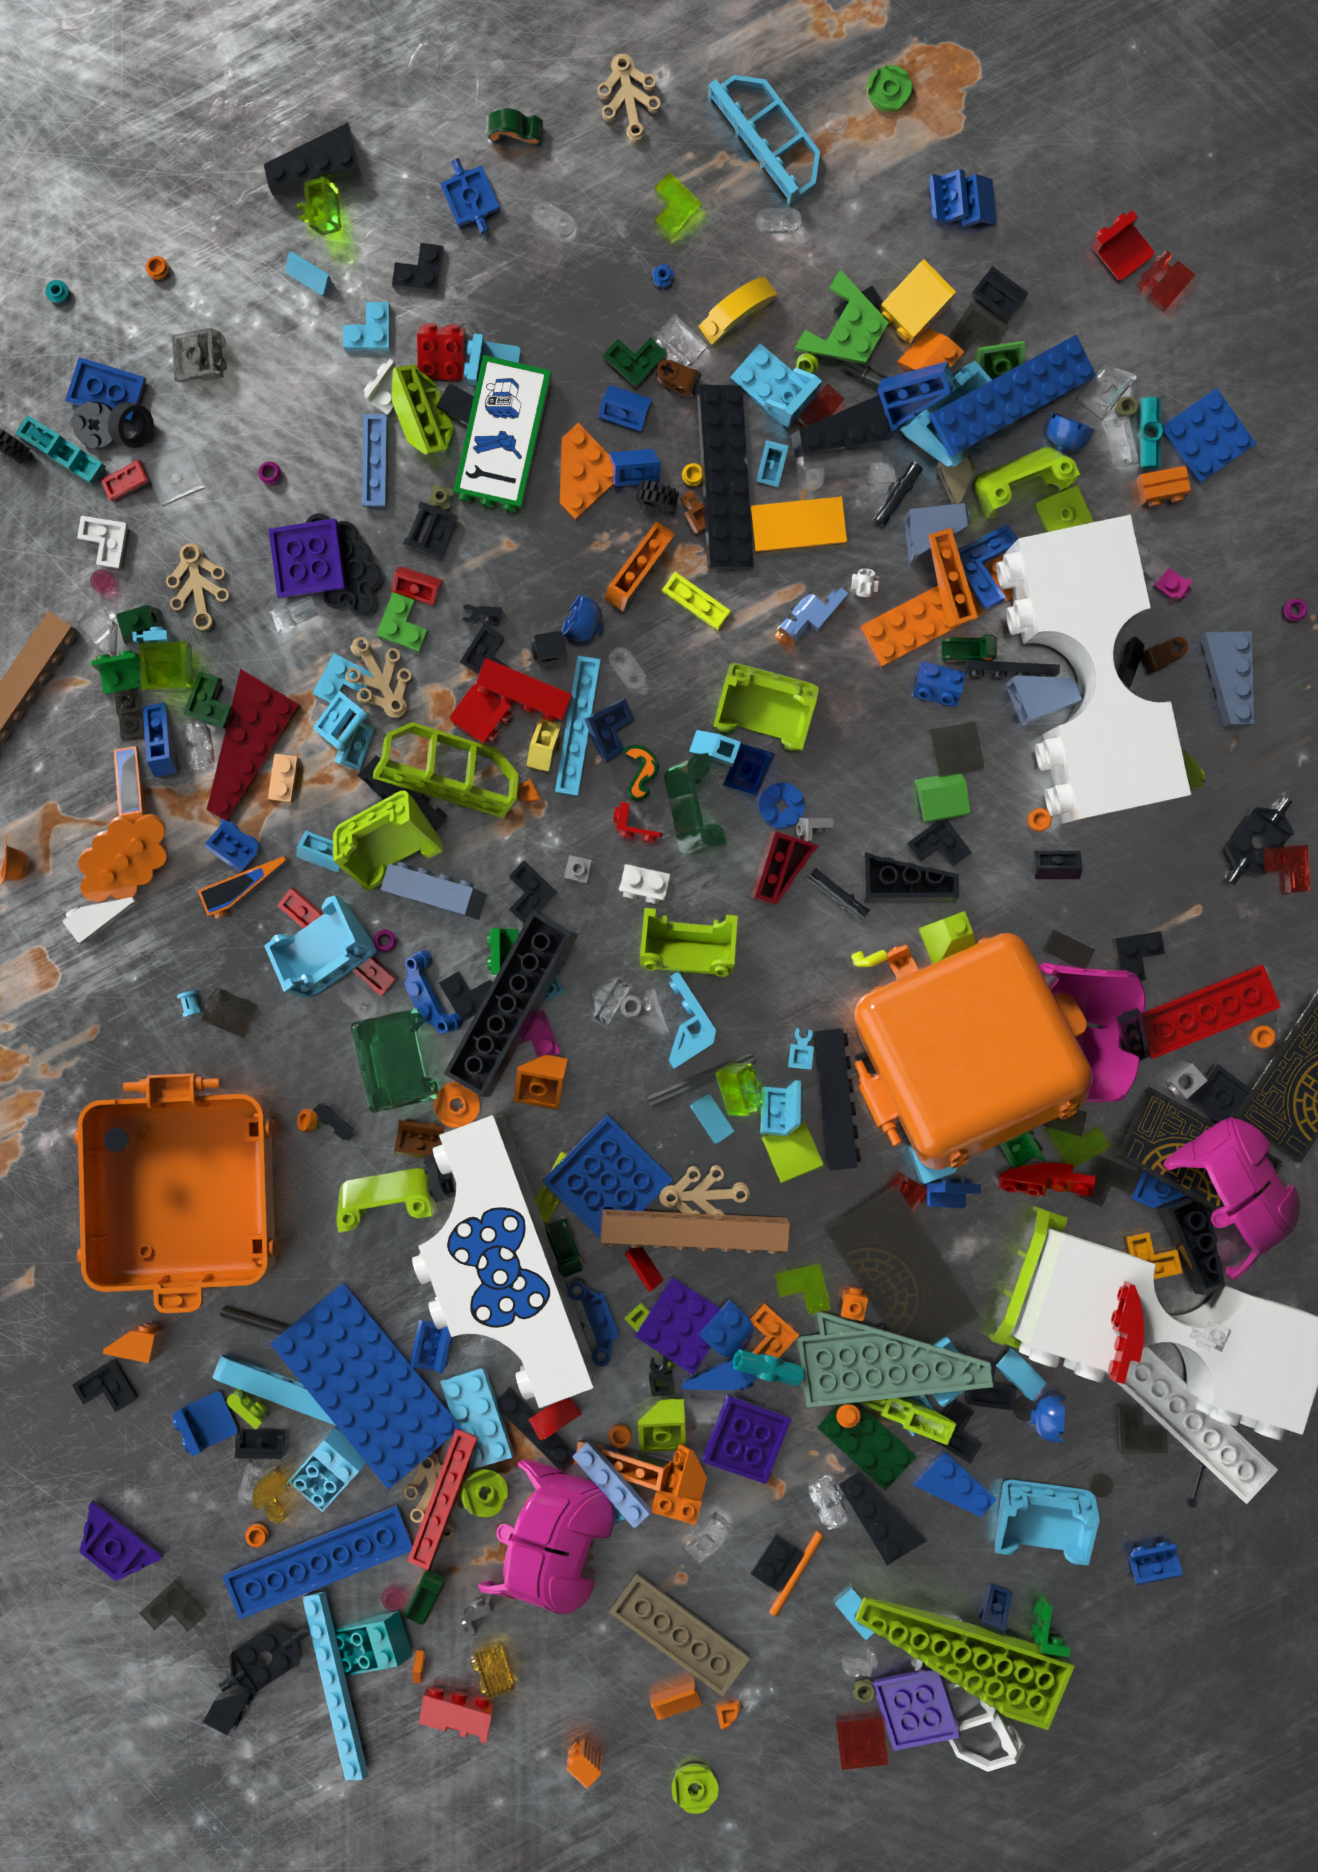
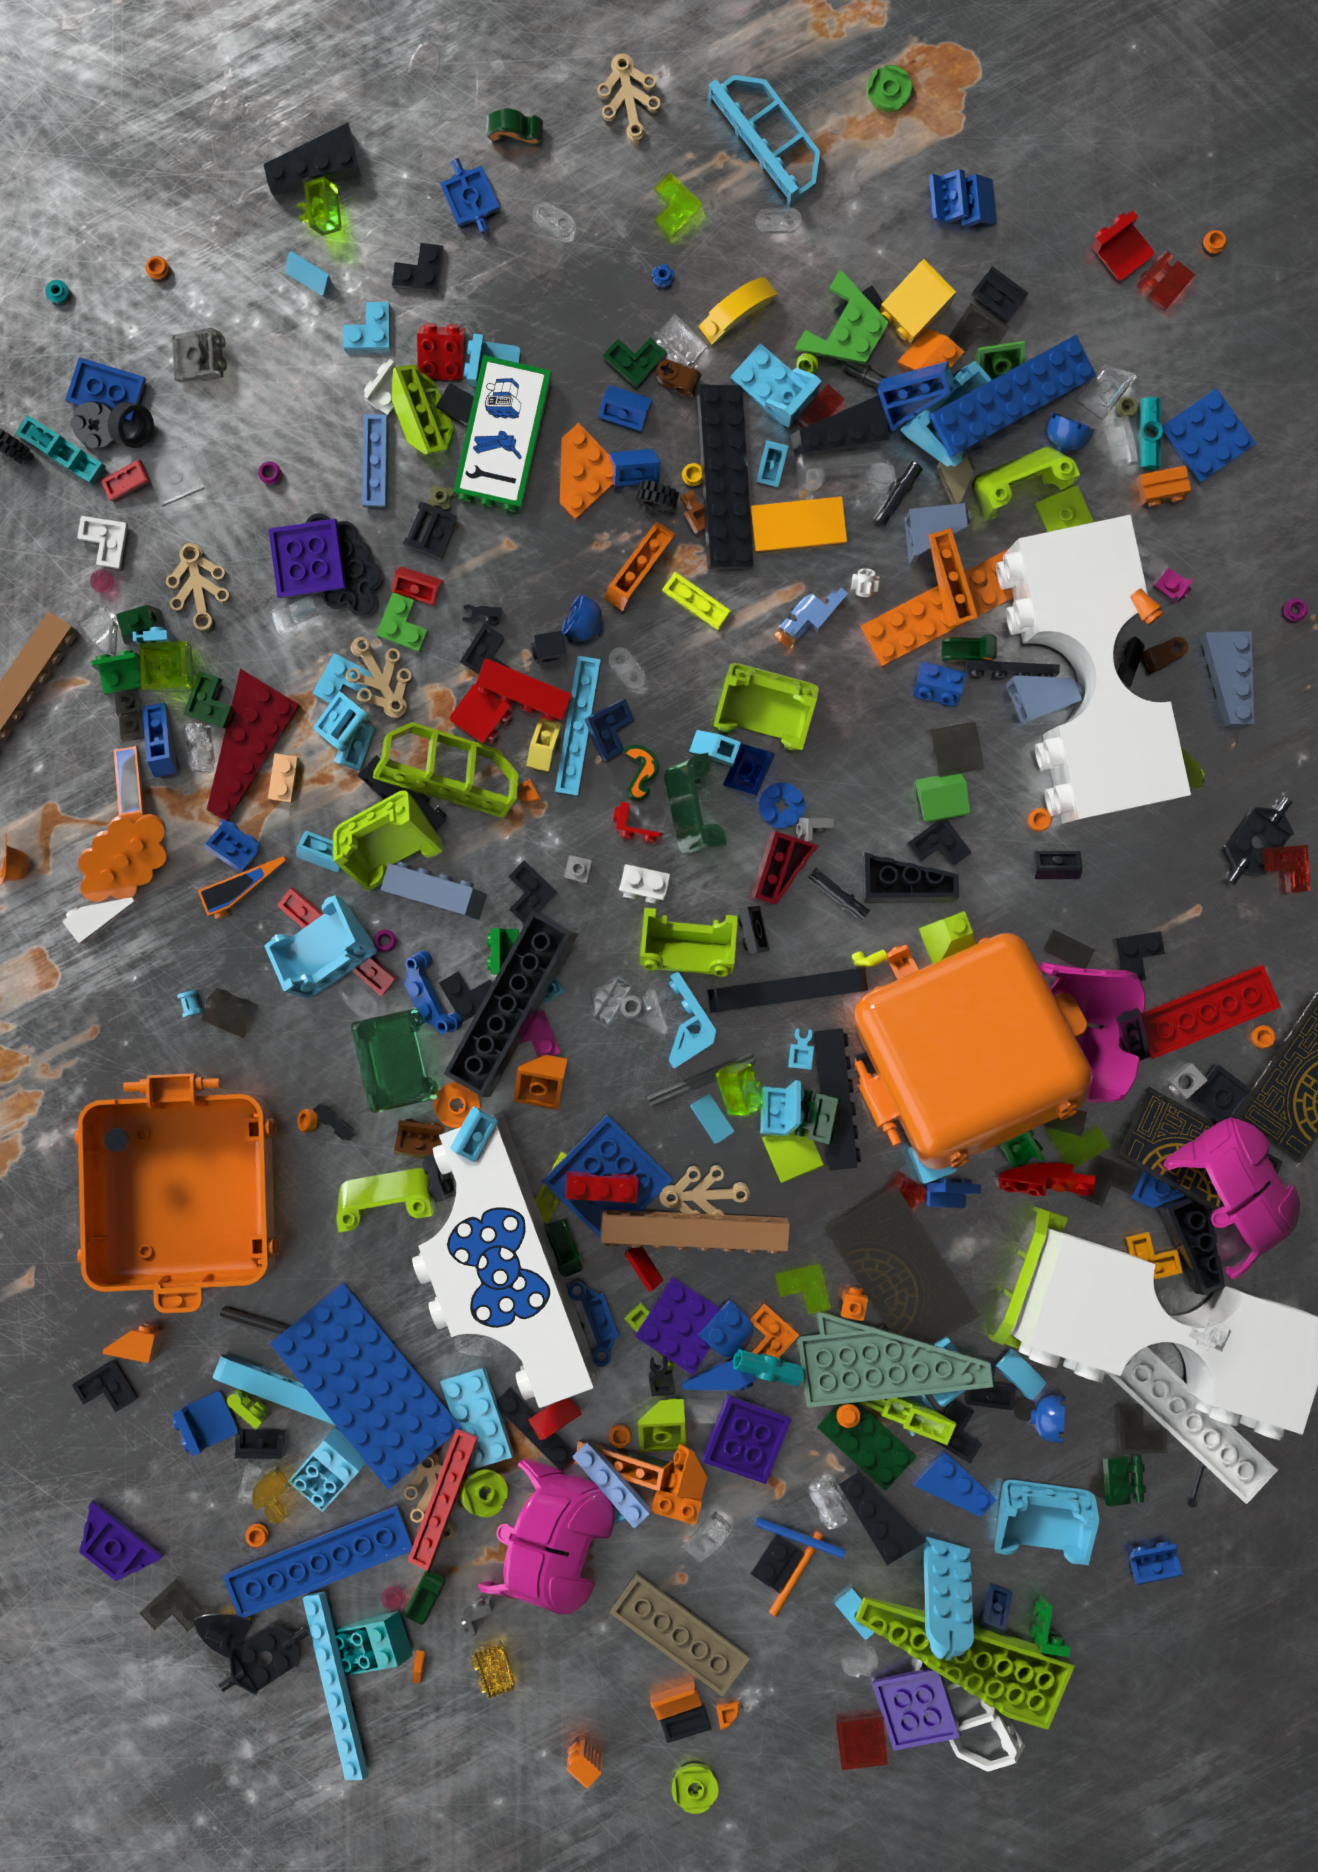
(222, 1631): none -> black shield
(226, 1709): black slope -> none
(431, 1347): blue bracket -> none
(457, 1712): wedge -> none
(474, 1134): none -> medium azure slope
(601, 1188): none -> red arch
(686, 1724): none -> black tile
(754, 930): none -> black plate
(787, 990): none -> black beam
(799, 1537): none -> blue bar
(823, 1118): none -> dark green plate
(868, 1695): olive plate -> none
(948, 1598): none -> medium azure plate
(979, 553): blue plate -> none
(1117, 1480): none -> dark green plate
(1130, 1322): red slope -> none
(1147, 607): none -> orange cone
(1215, 241): none -> orange plate

